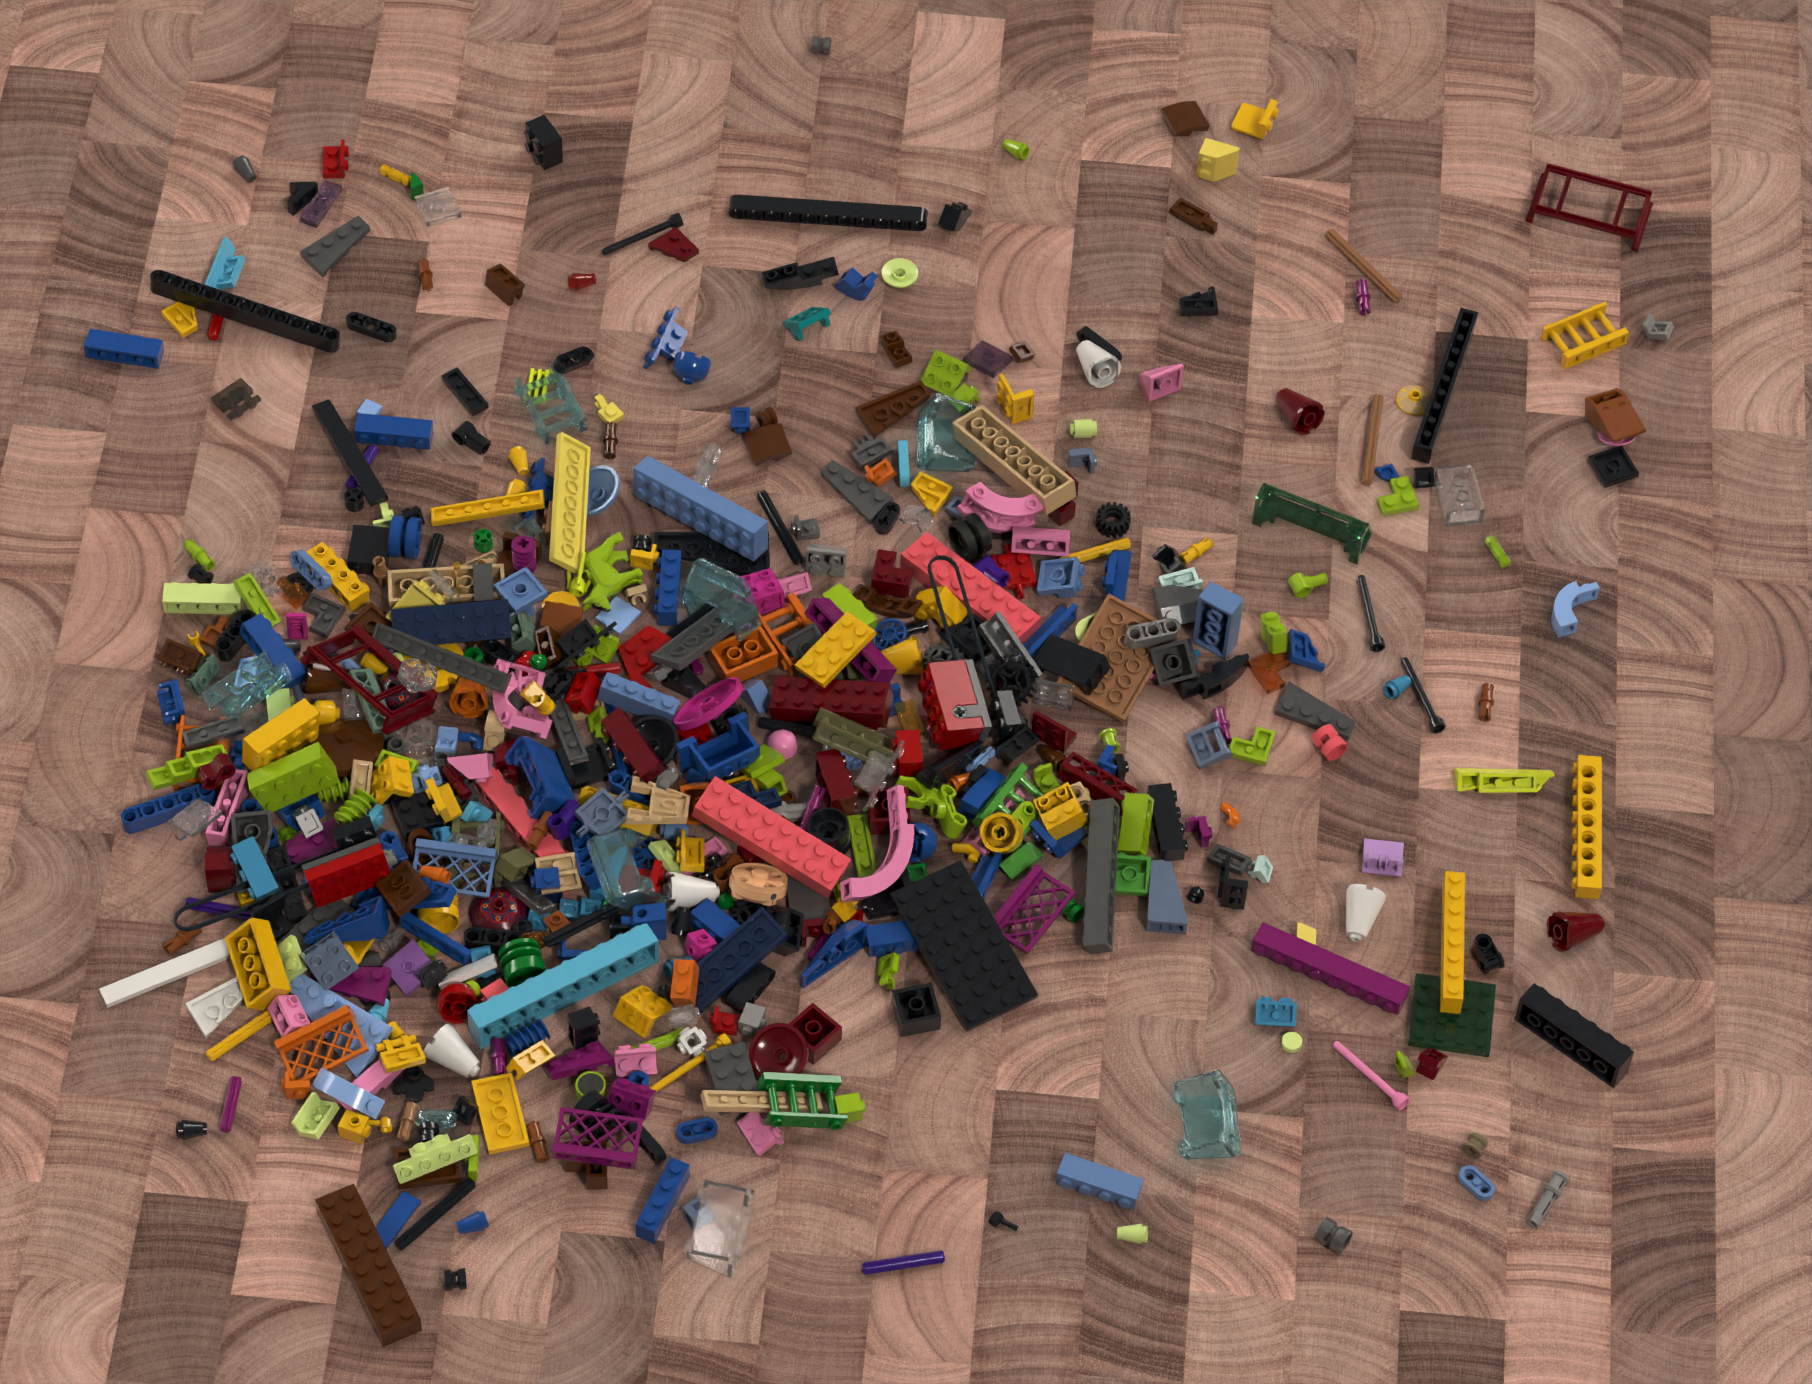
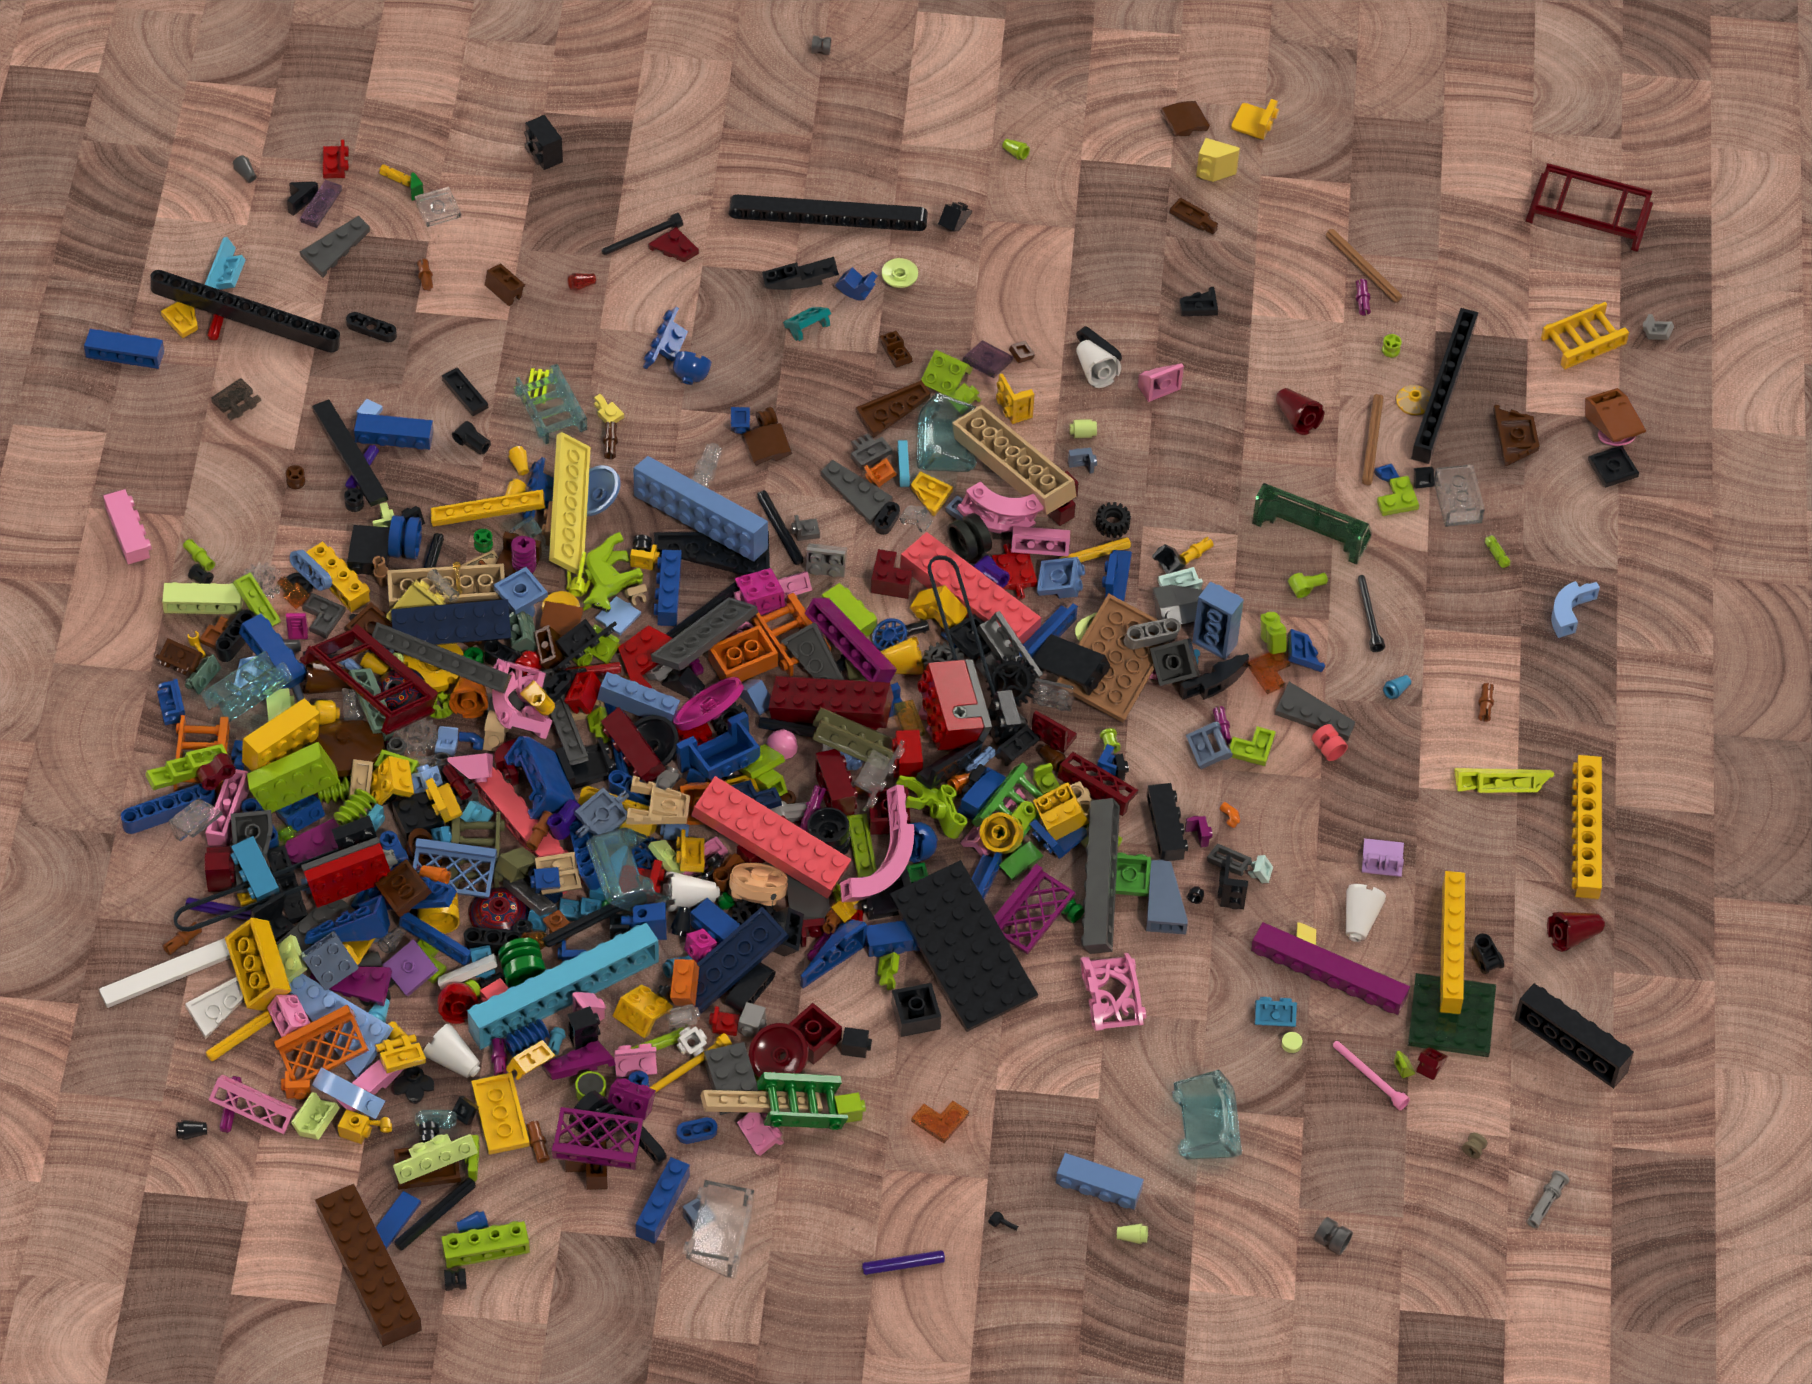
(126, 526): none -> bright pink brick
(213, 732): flat silver tile -> none
(256, 1097): none -> bright pink fence
(298, 474): none -> reddish brown wheel
(307, 821): flat silver bracket -> none
(407, 1121): medium nougat axle -> none
(423, 682): clear plate -> none
(432, 973): black bracket -> none
(446, 711): none -> lime gear
(483, 582): dark grey slope -> none
(484, 838): clear bracket -> none
(485, 1244): none -> lime brick
(538, 661): green hinge -> none
(557, 1036): none -> medium azure pin
(581, 355): black beam -> none
(583, 1000): none -> bright pink slope
(723, 591): clear light blue windscreen -> none
(835, 649): yellow plate -> none
(856, 1042): none -> black brick
(887, 605): reddish brown slope -> none
(943, 1124): none -> clear orange plate
(973, 854): yellow arm -> none
(1117, 969): none -> bright pink fence
(1135, 824): lime brick -> none
(1389, 341): none -> lime wheel
(1436, 723): black piece -> none
(1477, 1184): medium blue plate -> none
(1516, 434): none -> reddish brown wing

